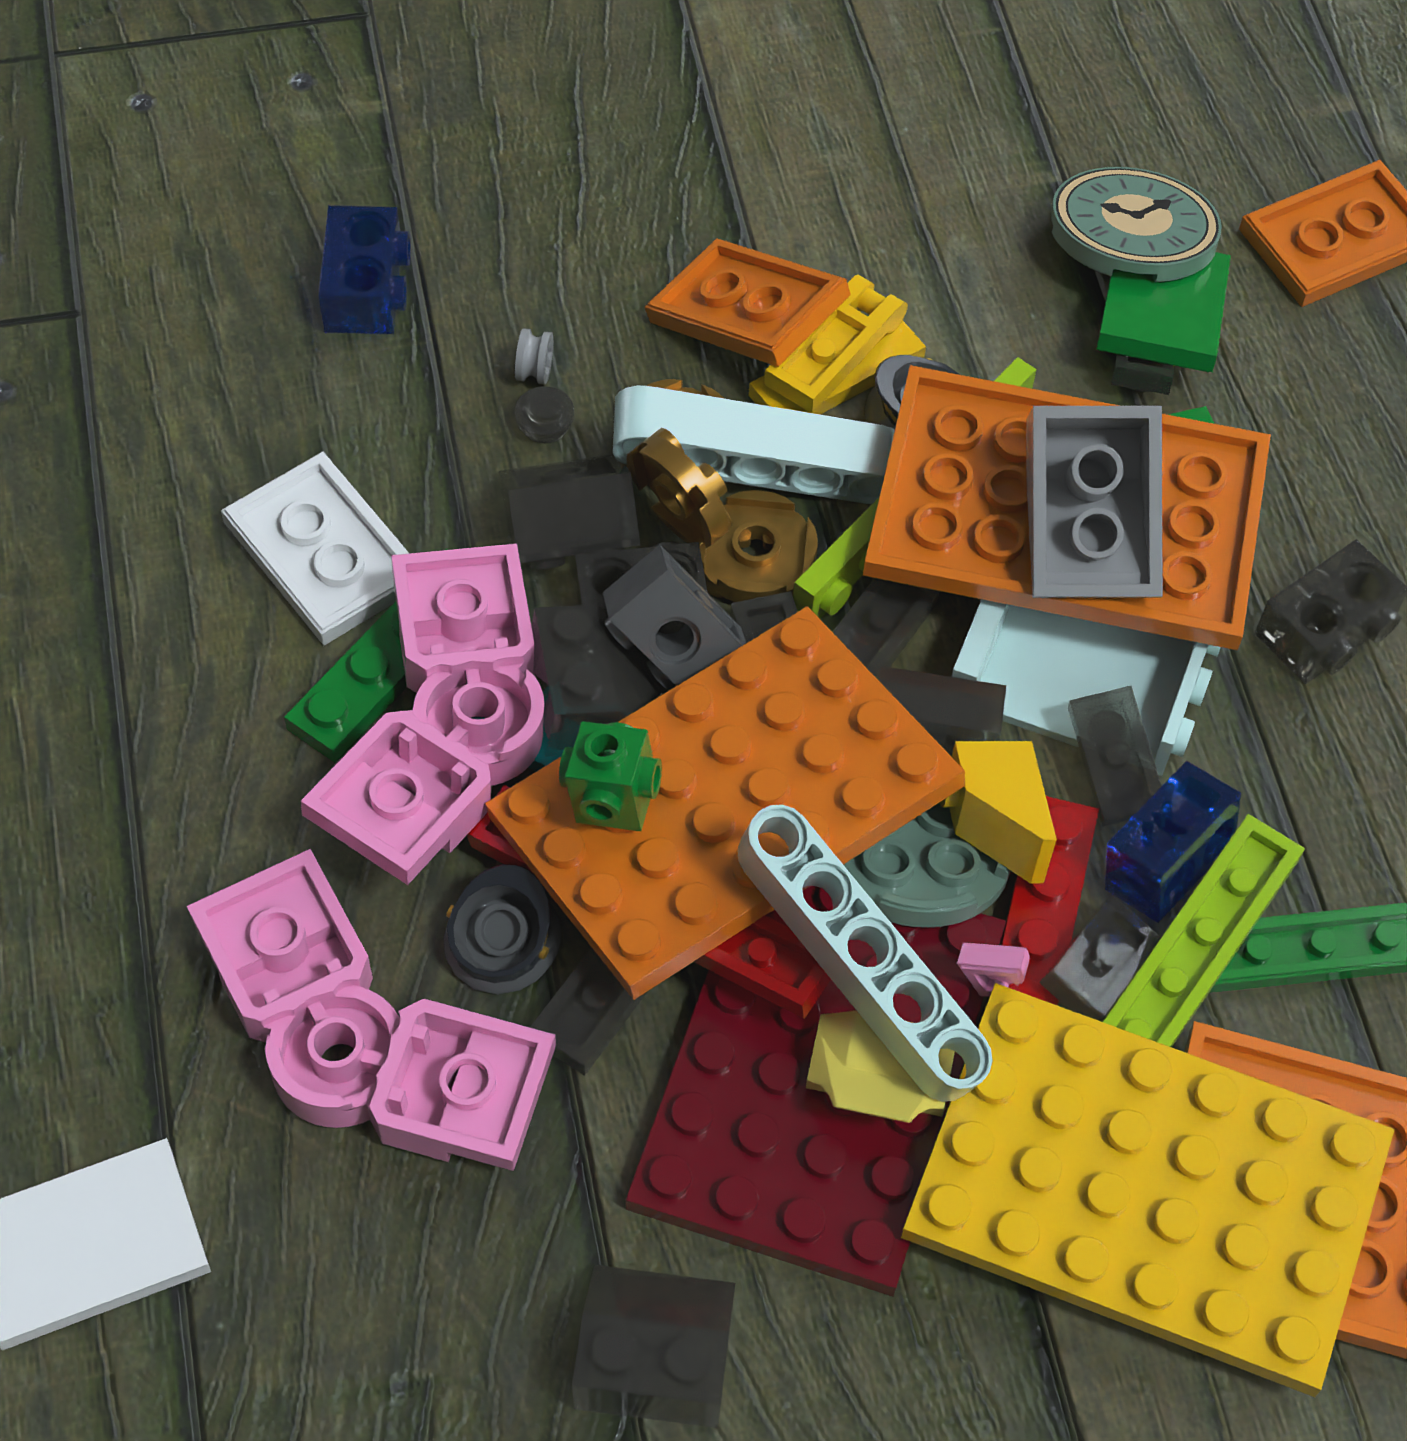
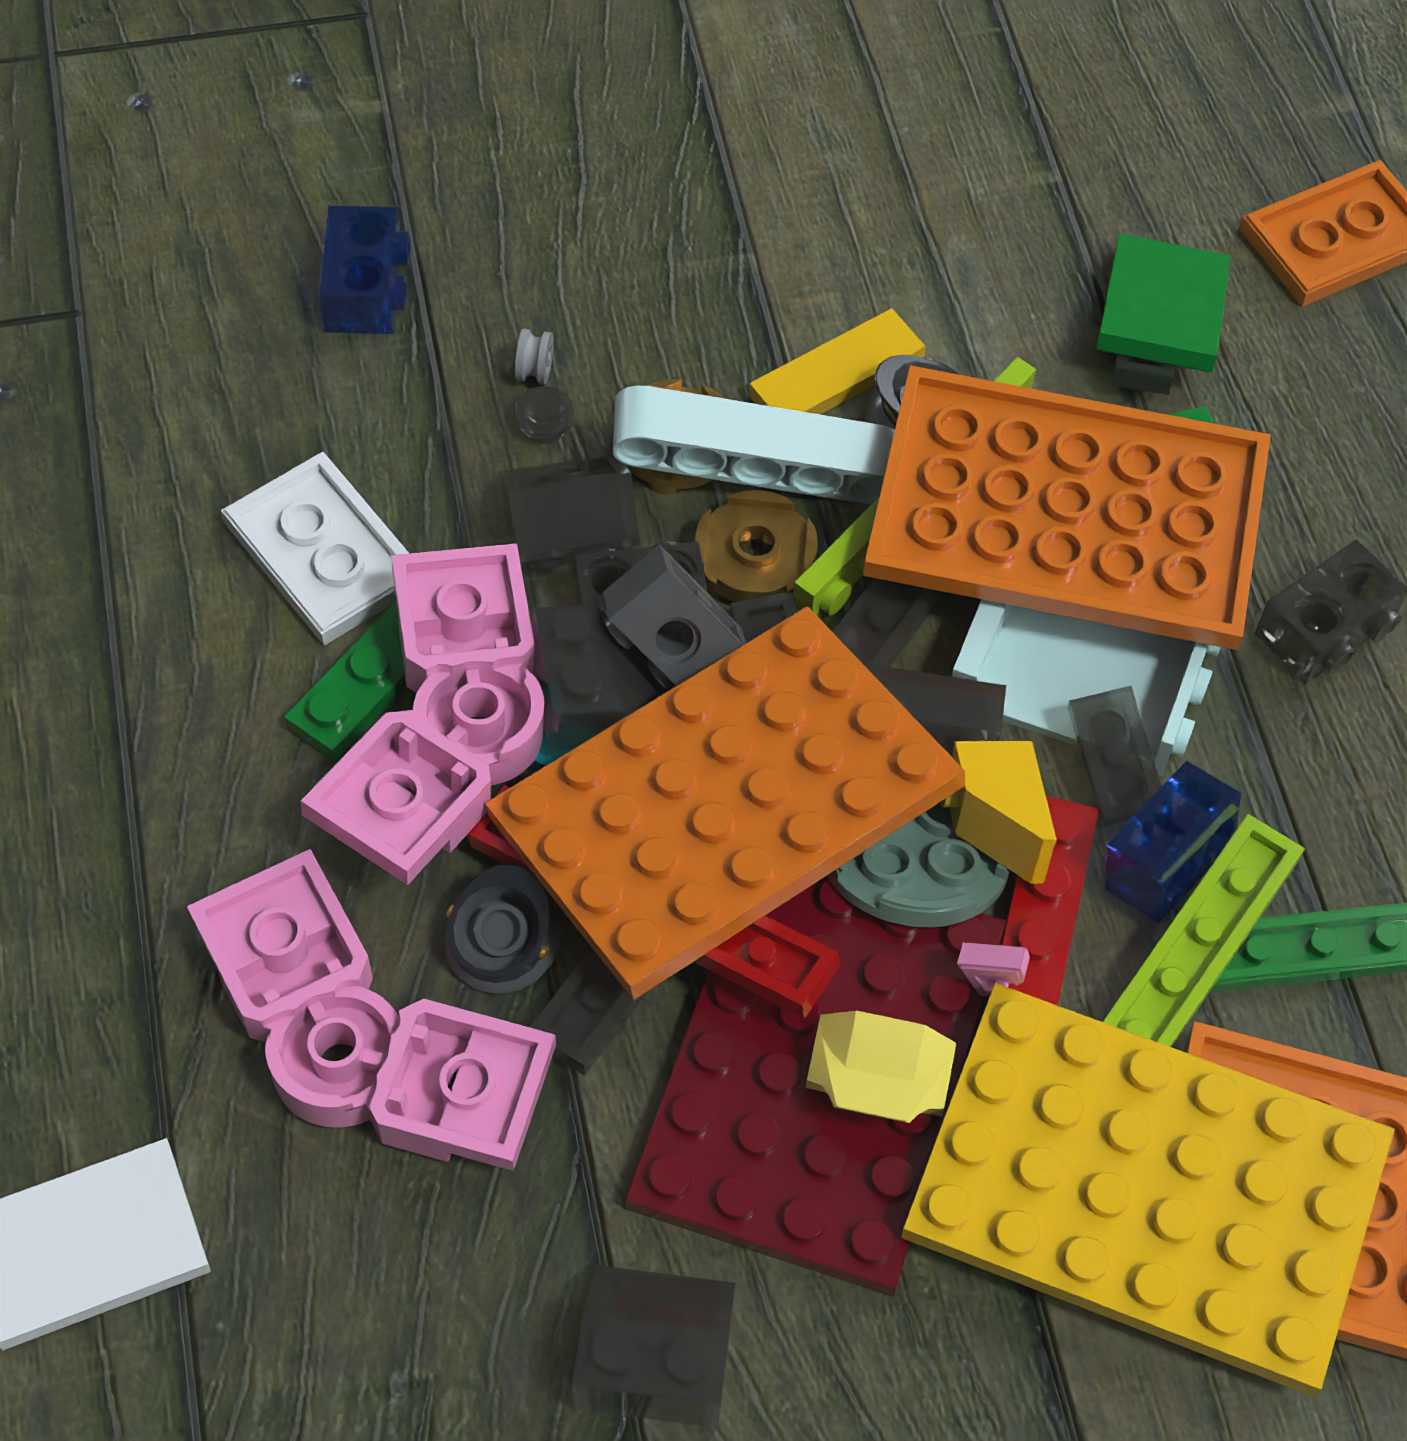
(610, 775): green brick -> none
(686, 493): pearl gold plate -> none
(748, 301): orange tile -> none
(836, 345): yellow plate -> none
(866, 988): light aqua beam -> none
(1095, 501): light grey slope -> none
(1101, 960): clear smoke plate -> none
(1135, 223): tile -> none

